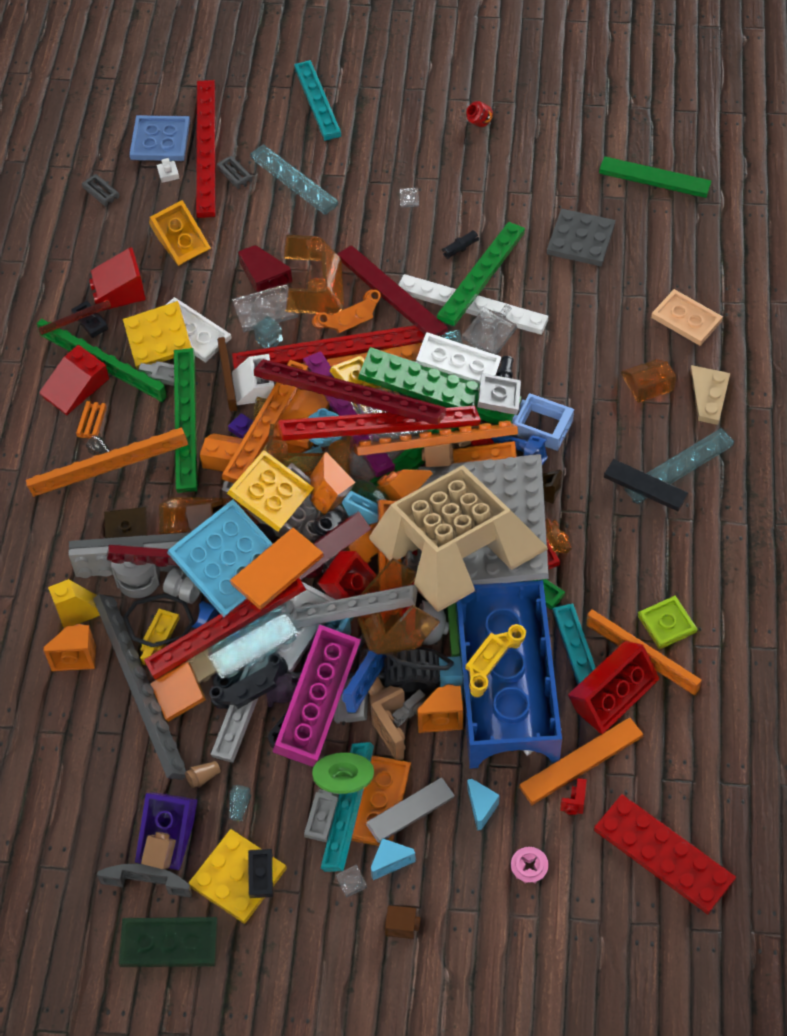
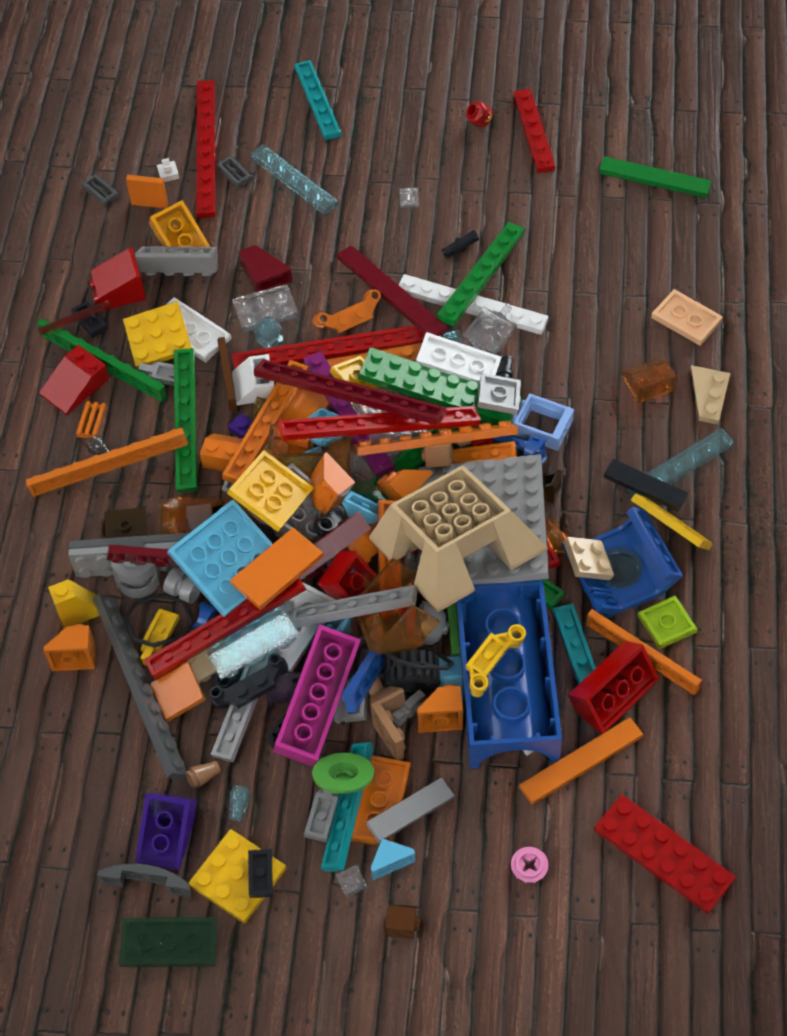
(147, 191): none -> orange tile
(158, 850): medium nougat brick -> none
(160, 138): medium blue plate -> none
(177, 260): none -> light grey slope
(323, 293): clear orange windscreen -> none
(482, 802): medium azure slope -> none
(534, 131): none -> red plate
(576, 803): red bracket -> none
(581, 237): dark grey plate -> none
(588, 558): none -> tan plate
(639, 564): none -> blue panel
(672, 522): none -> yellow tile

